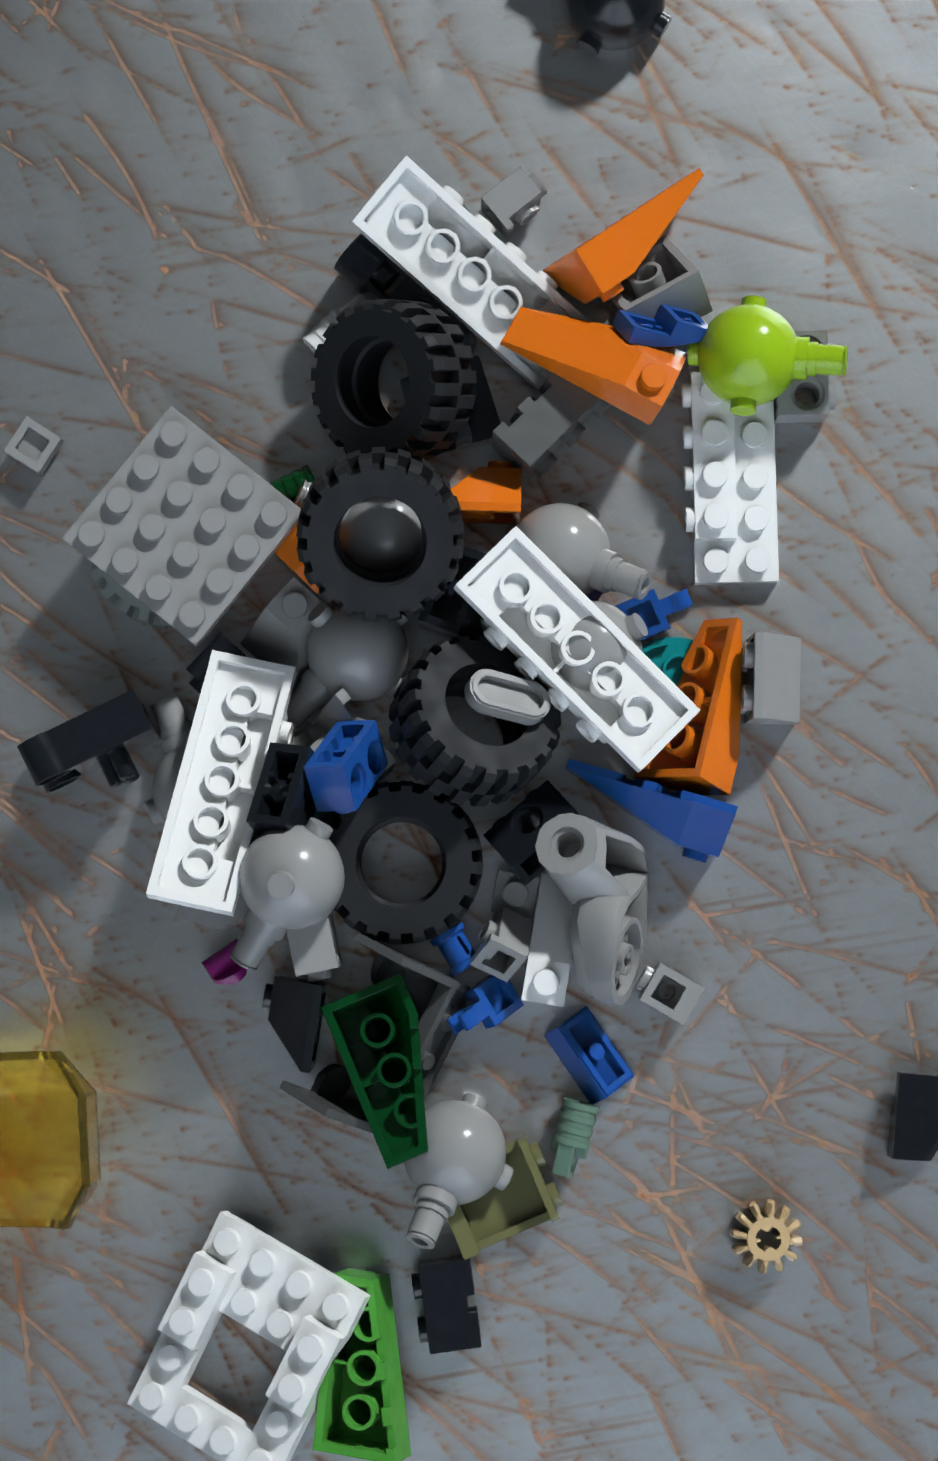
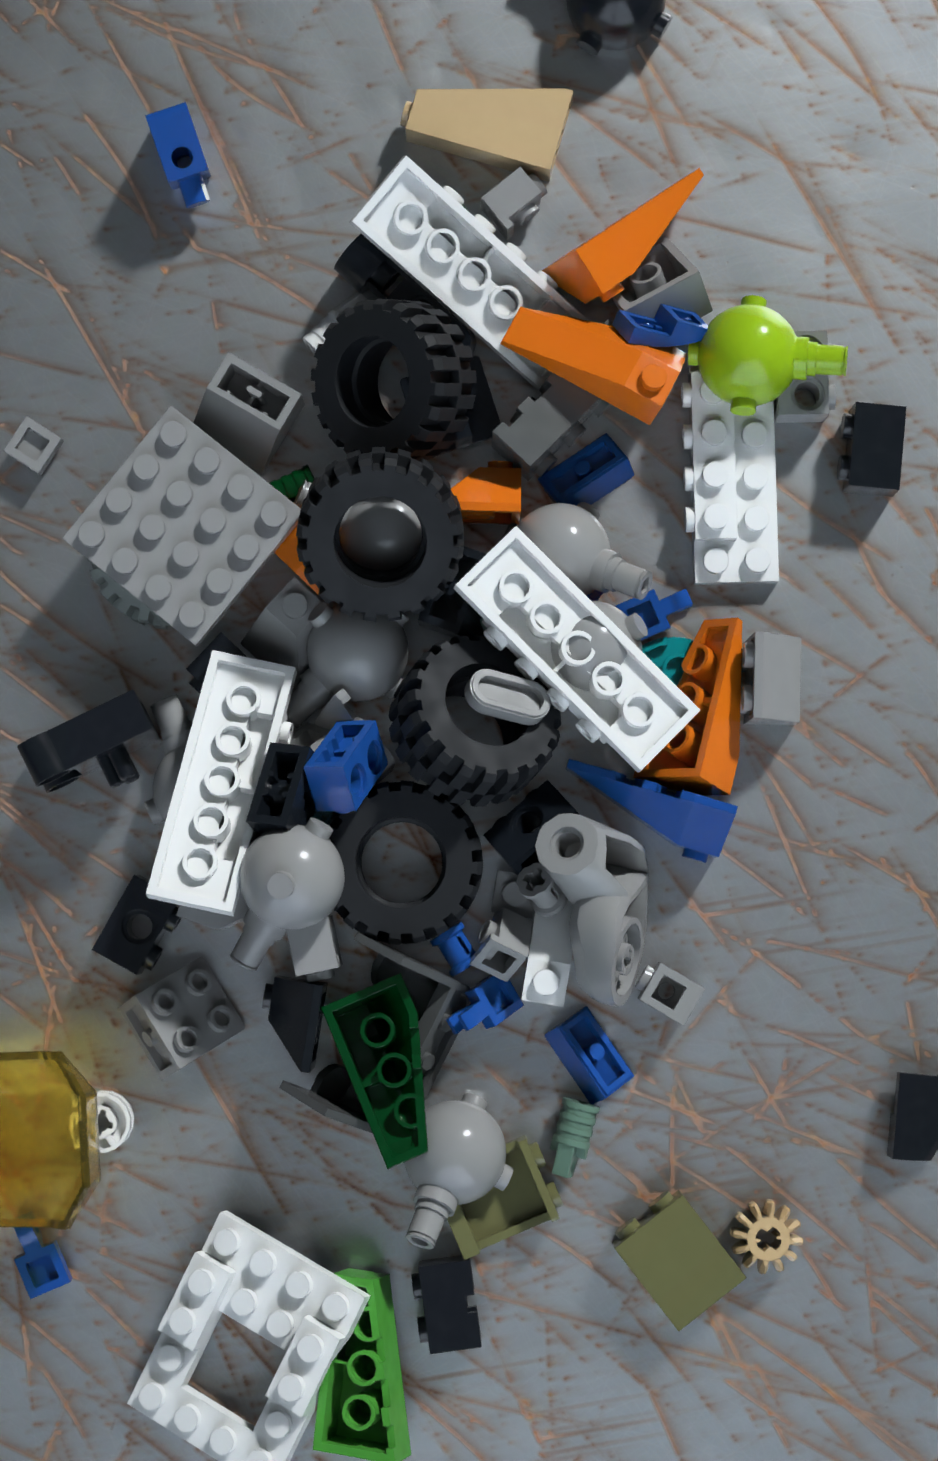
(42, 1264): none -> blue plate
(114, 1120): none -> white wheel
(119, 942): none -> black brick
(176, 138): none -> blue torso
(181, 1017): none -> light grey bracket
(223, 968): magenta plate -> none
(248, 412): none -> light grey slope
(492, 125): none -> tan slope
(541, 896): none -> light grey bush
(588, 473): none -> blue slope
(677, 1259): none -> olive brick
(872, 449): none -> black brick

